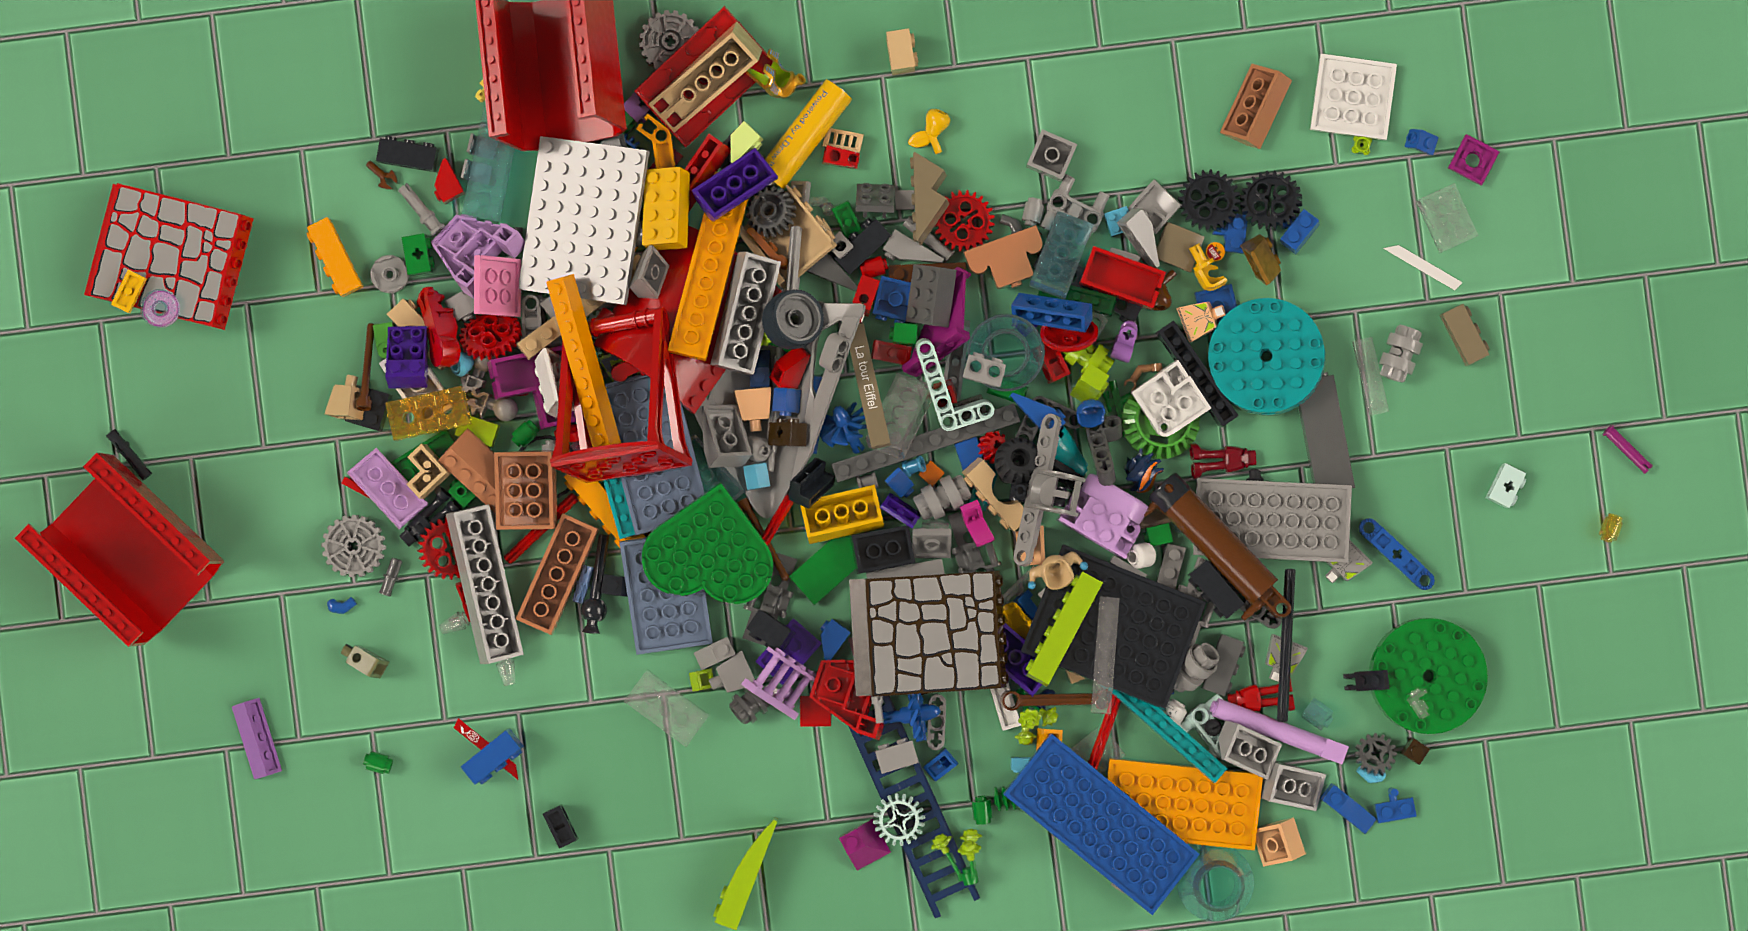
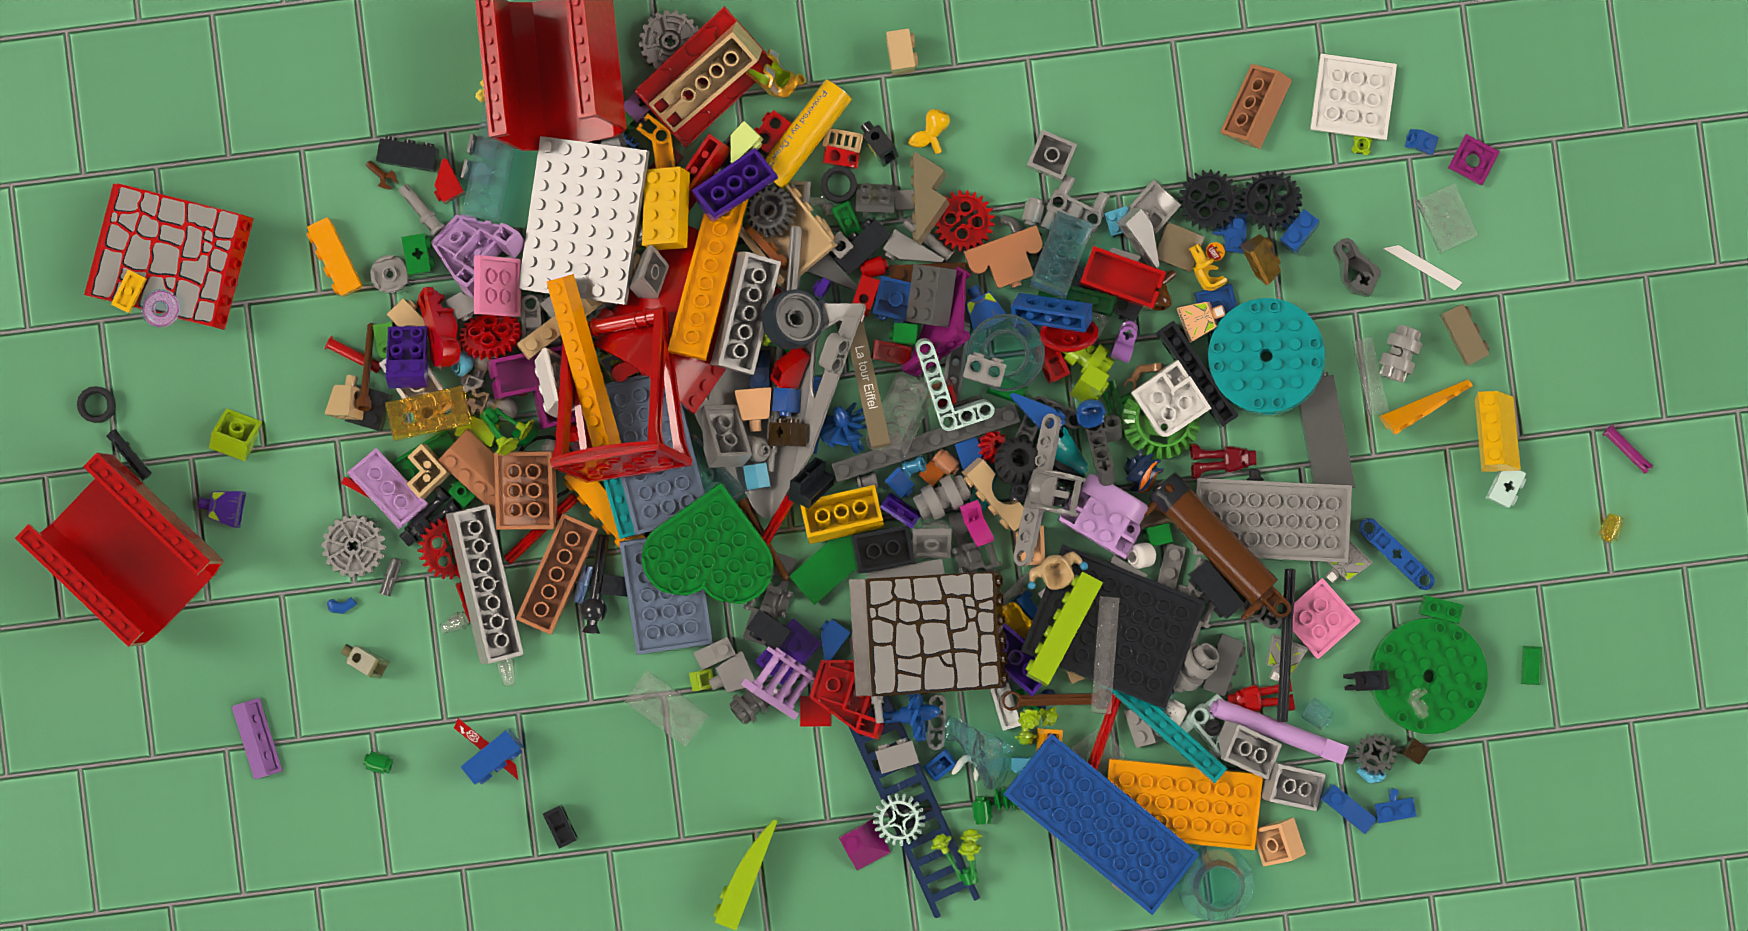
(82, 408): none -> black tyre
(225, 507): none -> dark purple torso
(235, 434): none -> lime slope
(350, 353): none -> red pin
(491, 418): none -> plant
(773, 134): none -> red brick
(821, 288): none -> dark purple plate
(838, 170): none -> black tyre
(883, 147): none -> black torso
(946, 462): none -> nougat brick
(981, 306): none -> blue torso
(983, 750): none -> clear light blue animal
(1140, 731): none -> light grey bracket
(1321, 618): none -> bright pink plate
(1354, 259): none -> dark grey piece
(1410, 413): none -> light orange wedge
(1440, 609): none -> green brick
(1497, 432): none -> yellow slope
(1531, 665): none -> green tile

